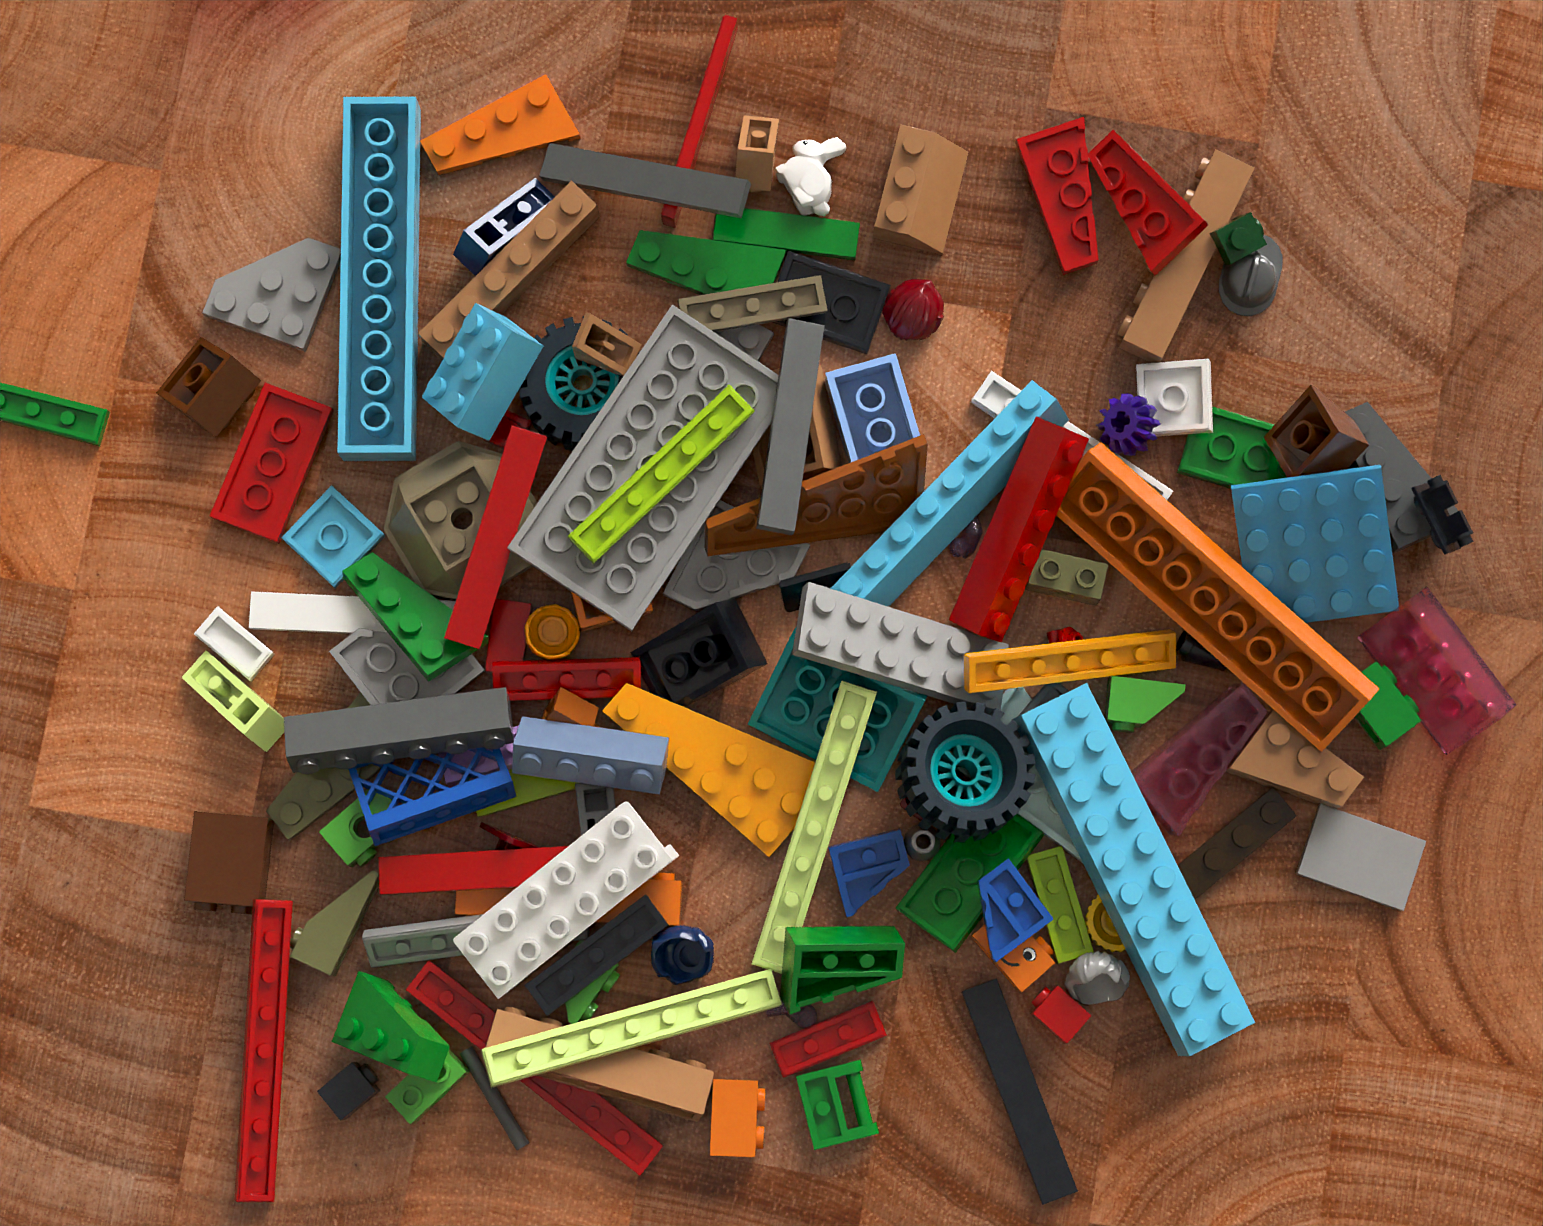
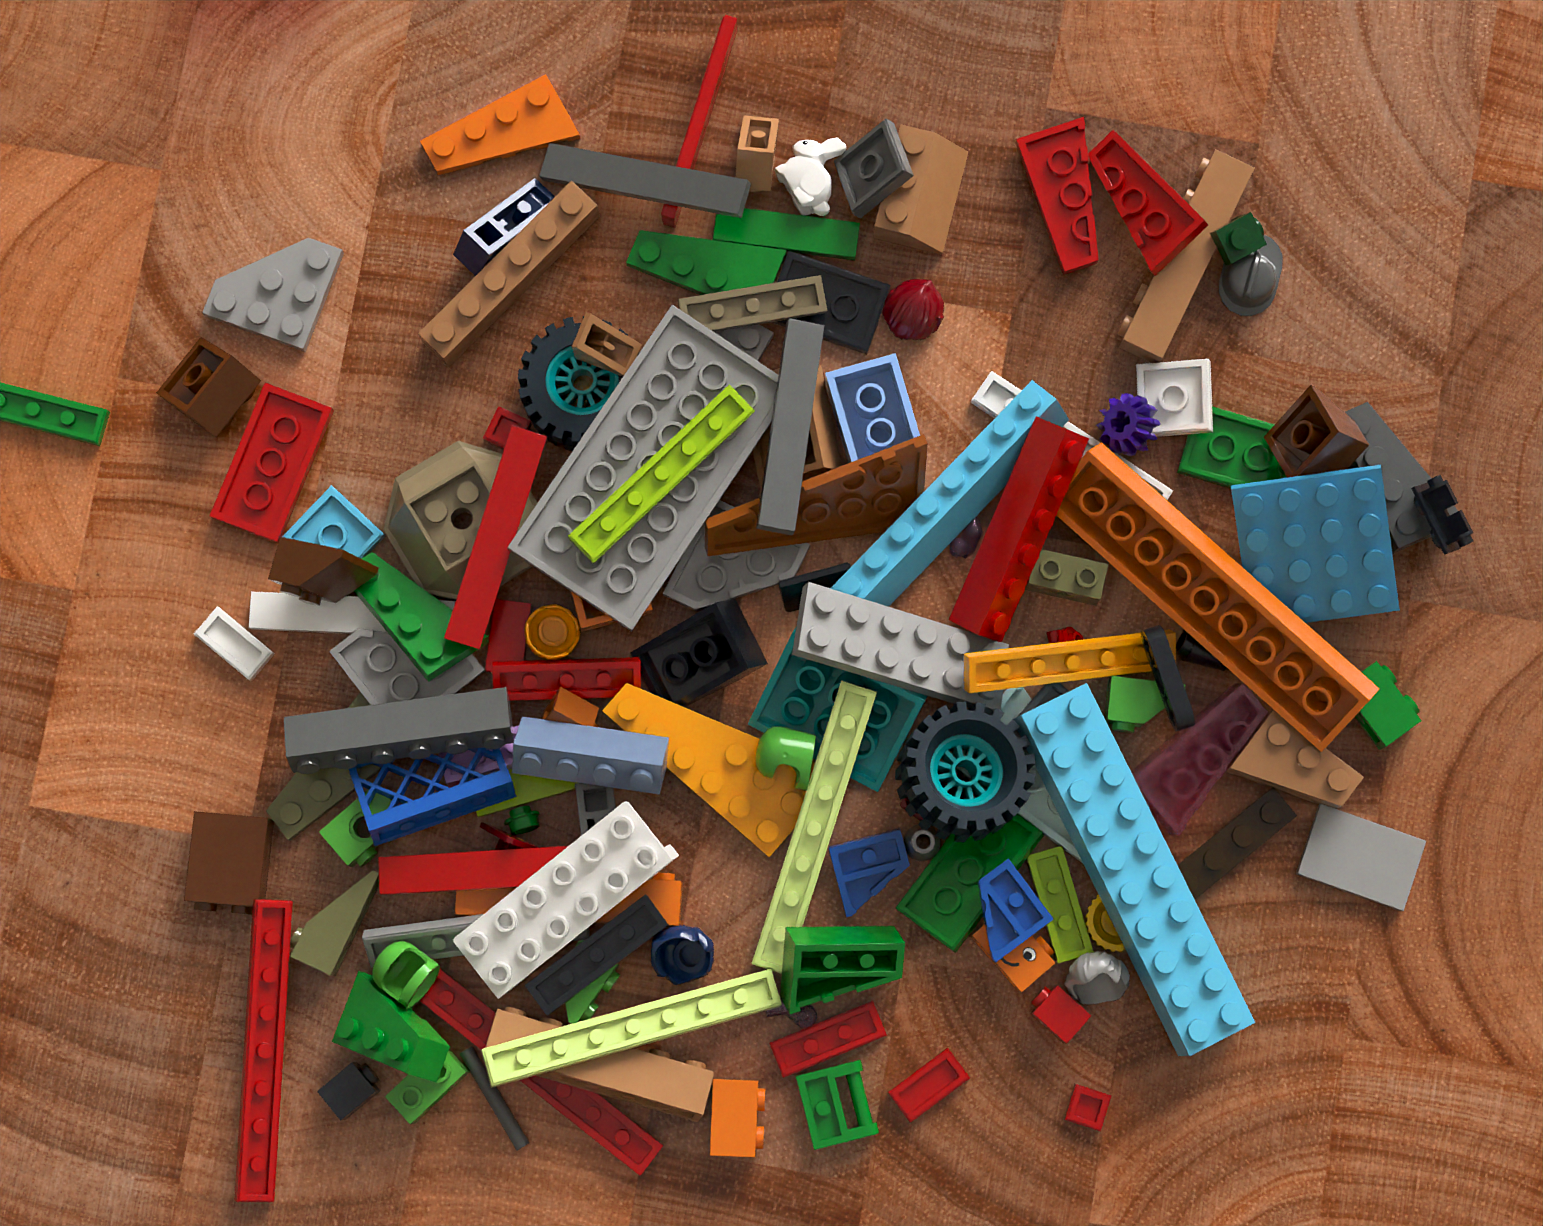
(235, 701): yellowish green slope -> none
(318, 571): none -> reddish brown slope
(379, 279): medium azure brick -> none
(404, 973): none -> bright green helmet
(482, 371): medium azure brick -> none
(522, 820): none -> green plate
(788, 747): none -> bright green helmet
(873, 168): none -> dark grey tile
(928, 1085): none -> red tile
(1019, 1091): black tile -> none
(1087, 1107): none -> red tile
(1167, 678): none -> black beam
(1438, 670): clear pink slope -> none

